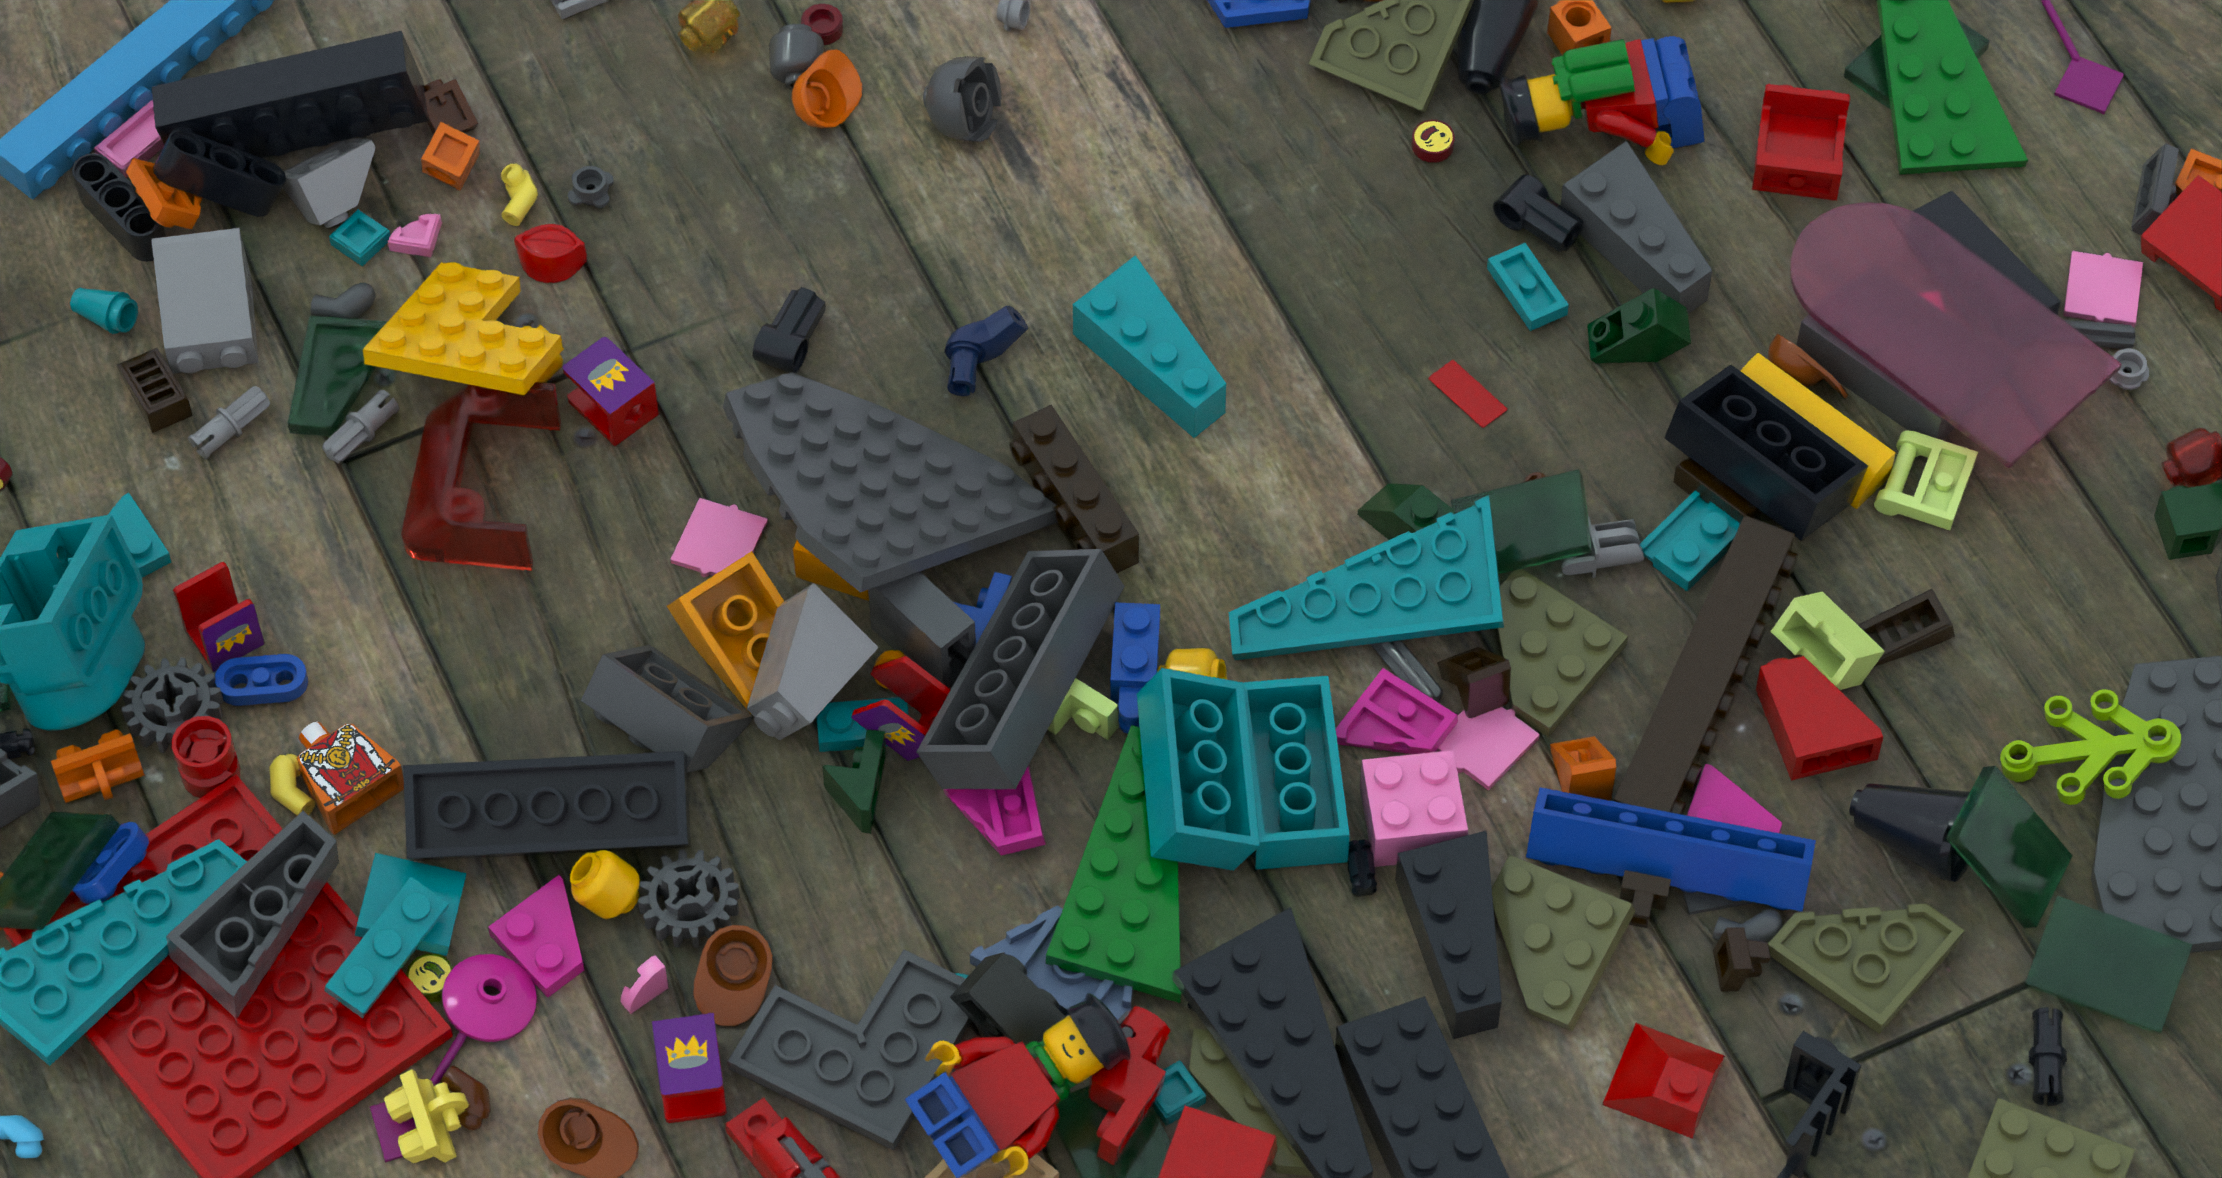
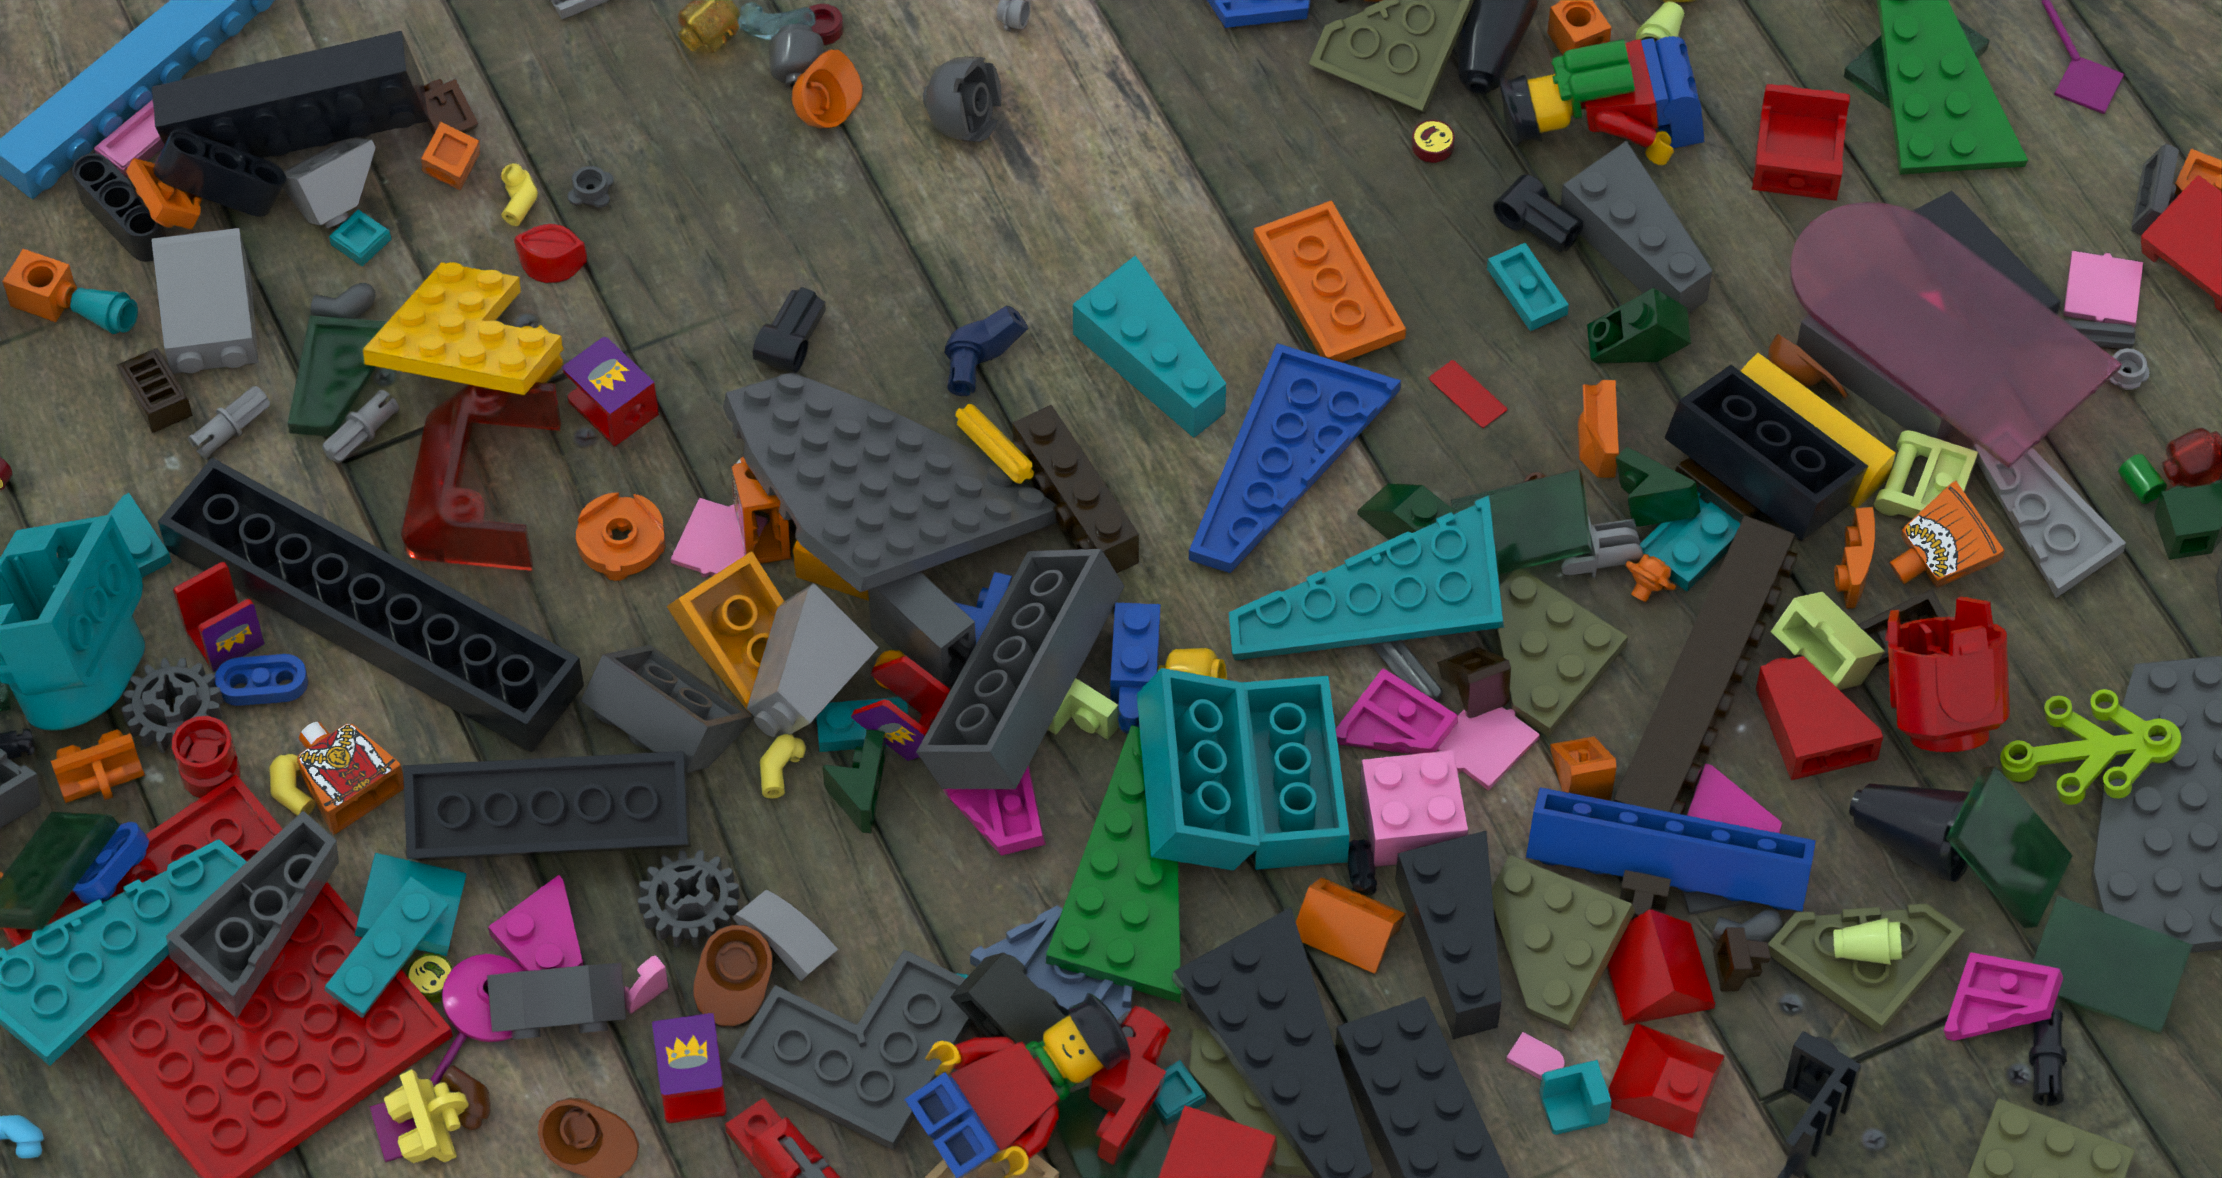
(39, 285): none -> orange brick
(373, 604): none -> black brick
(417, 237): bright pink tile -> none
(556, 998): none -> dark grey brick
(605, 884): yellow head -> none
(626, 556): none -> orange plate
(749, 498): none -> orange torso
(766, 25): none -> clear light blue arm
(782, 750): none -> light yellow arm
(788, 933): none -> light grey slope
(994, 443): none -> yellow axle
(1291, 435): none -> blue wing
(1329, 283): none -> orange plate
(1347, 924): none -> orange panel
(1534, 1056): none -> bright pink piece
(1575, 1097): none -> teal panel
(1599, 429): none -> orange slope
(1650, 575): none -> orange plant
(1655, 490): none -> dark green slope
(1658, 970): none -> red slope
(1662, 23): none -> yellowish green cone
(1857, 555): none -> orange slope
(1869, 942): none -> yellowish green cone
(1946, 541): none -> orange torso
(1949, 677): none -> red piece
(2001, 995): none -> dark pink wing
(2051, 519): none -> light grey wing
(2142, 478): none -> green hinge

